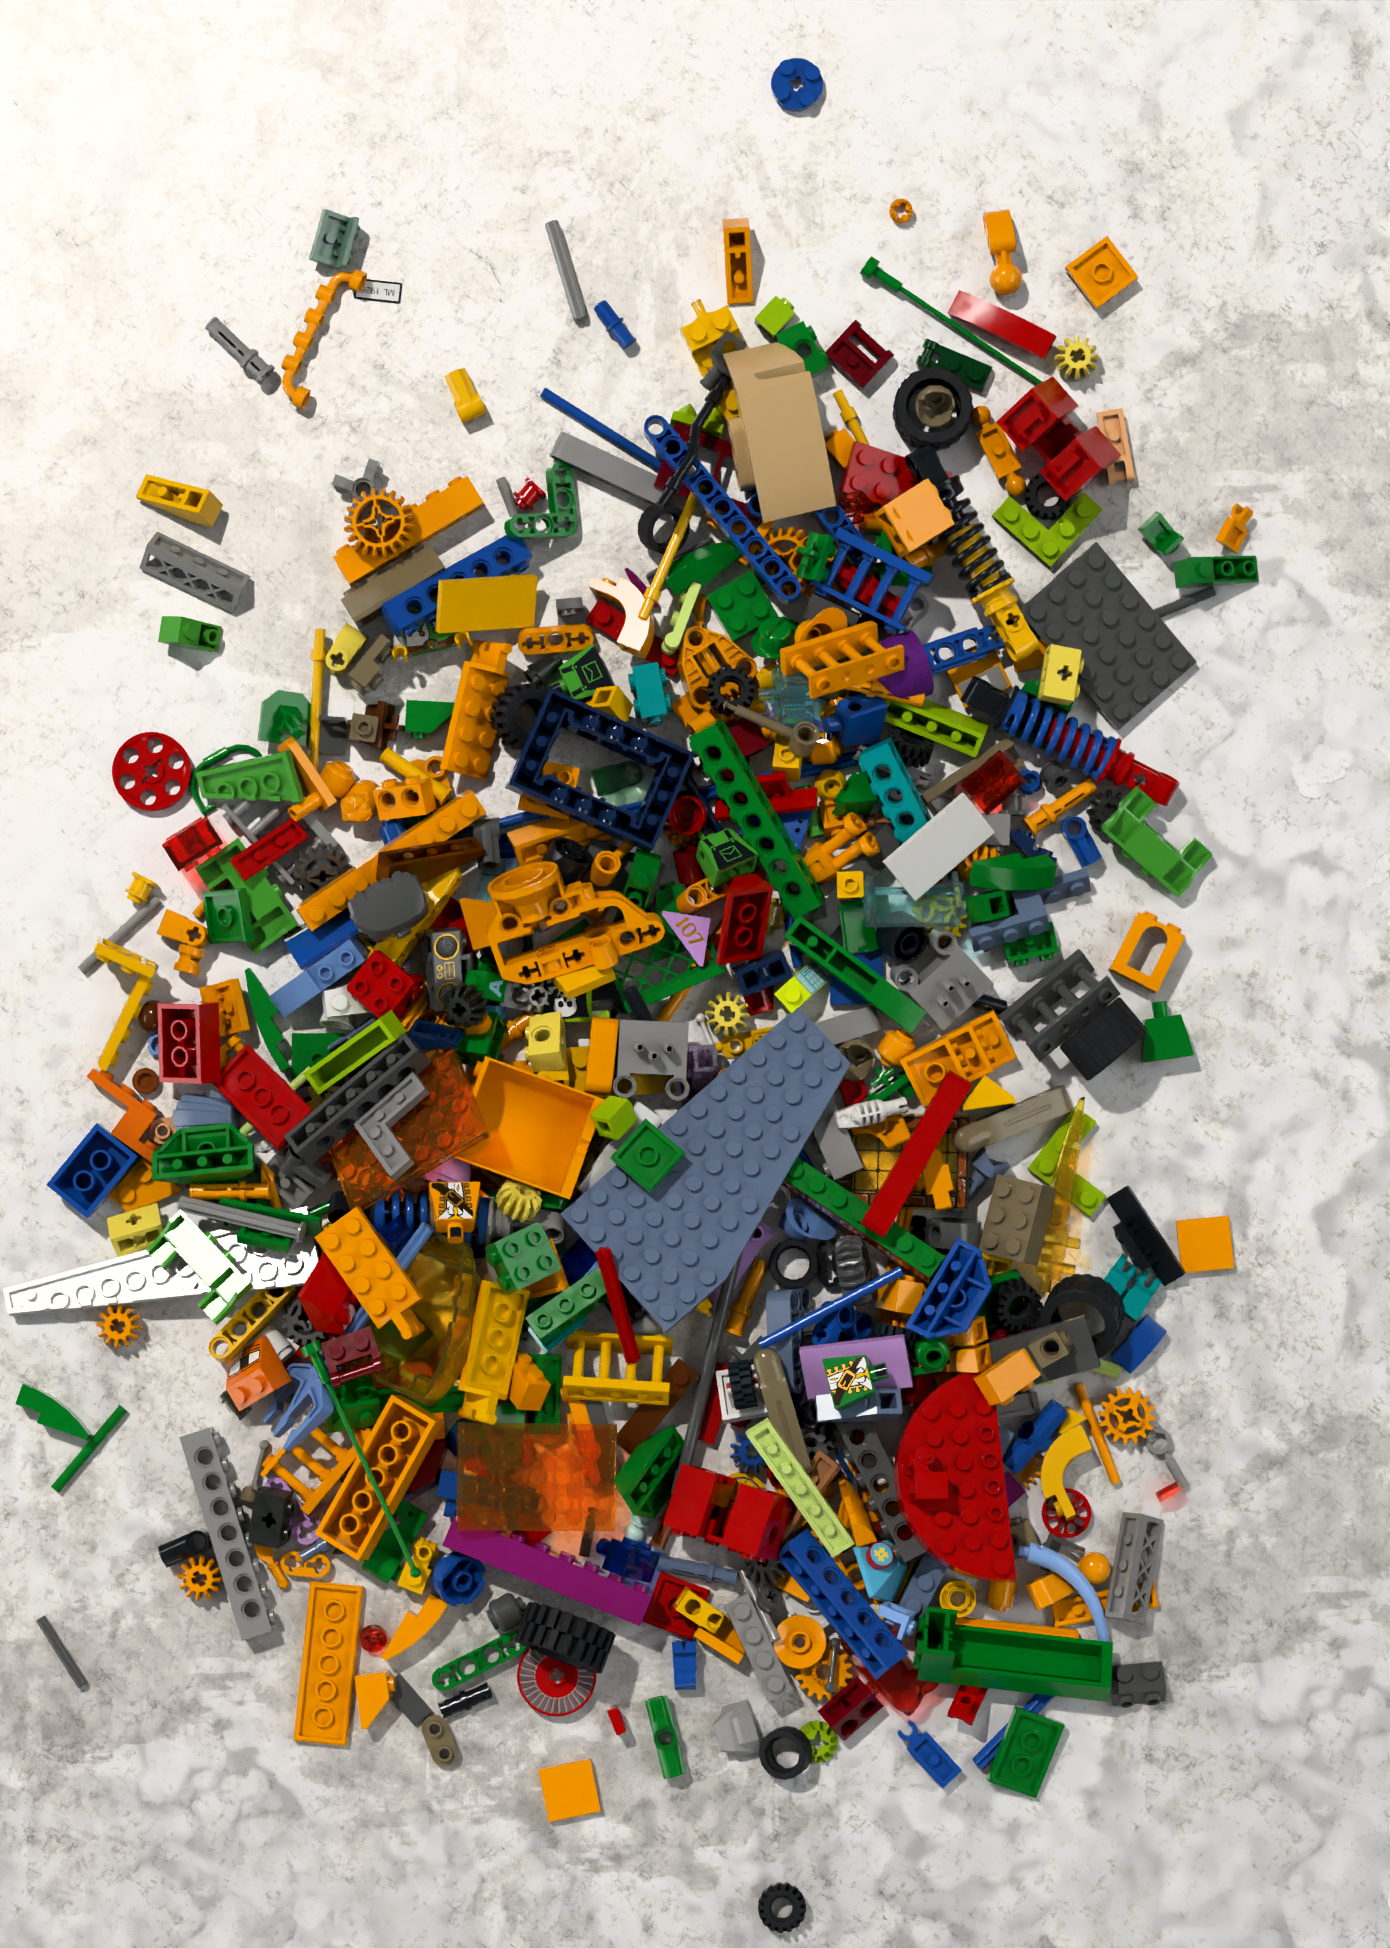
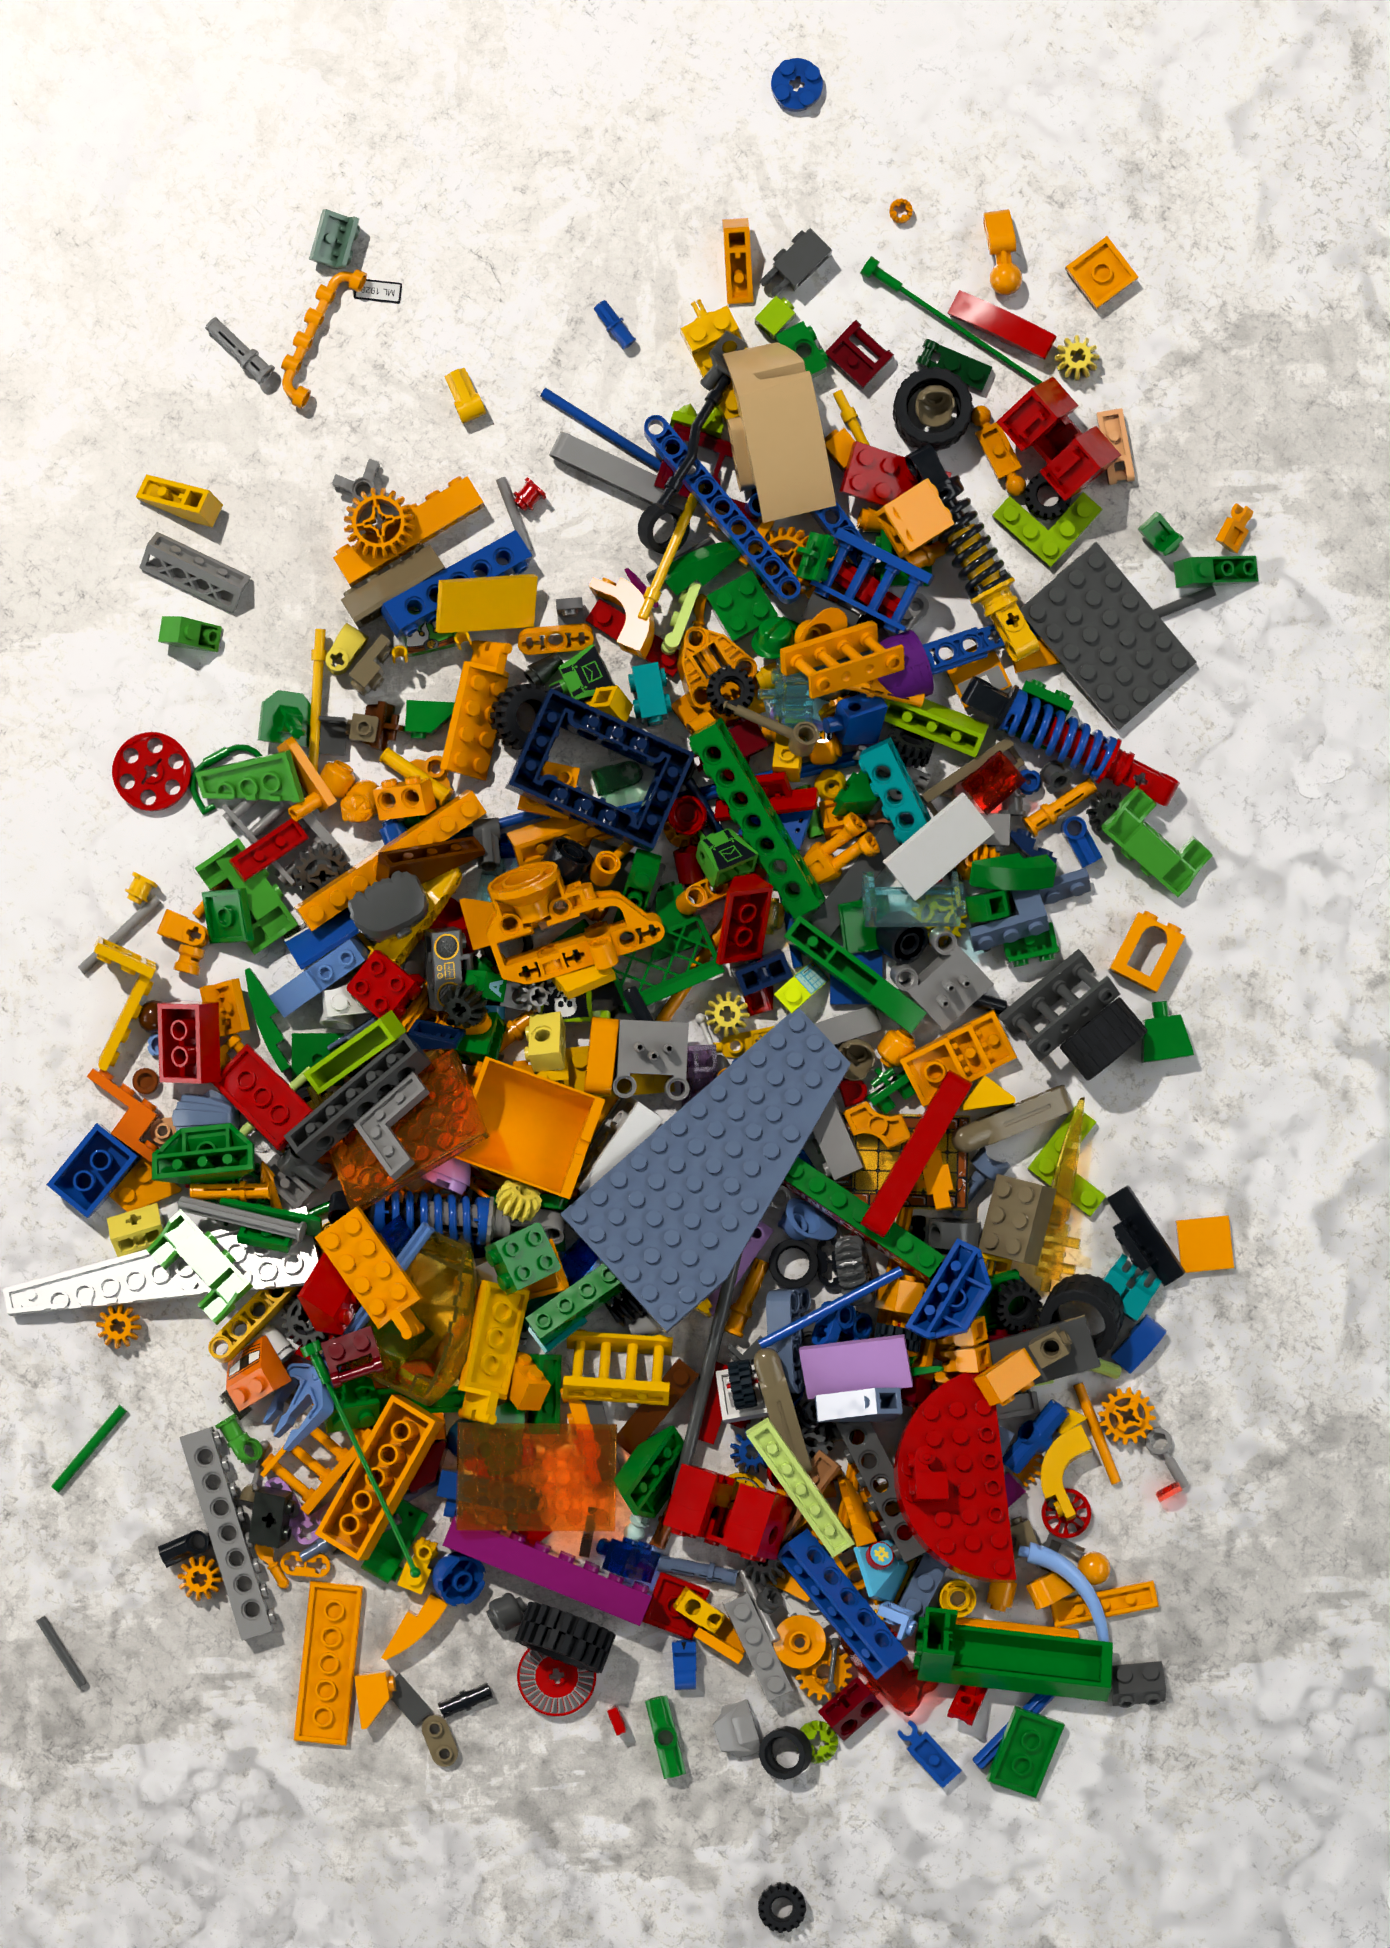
(52, 1411): green slope -> none
(192, 843): clear red slope -> none
(238, 1439): none -> bright green connector
(373, 1638): clear red tile -> none
(454, 1208): torso -> none
(477, 1657): green beam -> none
(557, 513): green beam -> none
(565, 270): light grey axle -> none
(569, 1790): light orange tile -> none
(614, 1117): lime brick -> none
(618, 1305): red axle -> none
(647, 1156): green plate -> none
(691, 931): lavender tile -> none
(798, 261): none -> dark grey hinge
(849, 1474): blue sticker -> none
(850, 885): yellow bracket -> none
(852, 1379): torso -> none
(856, 505): clear red tile -> none
(869, 1112): white hinge -> none
(932, 1353): green head -> none
(1051, 686): light yellow brick -> none
(1129, 1566): light grey fence -> none

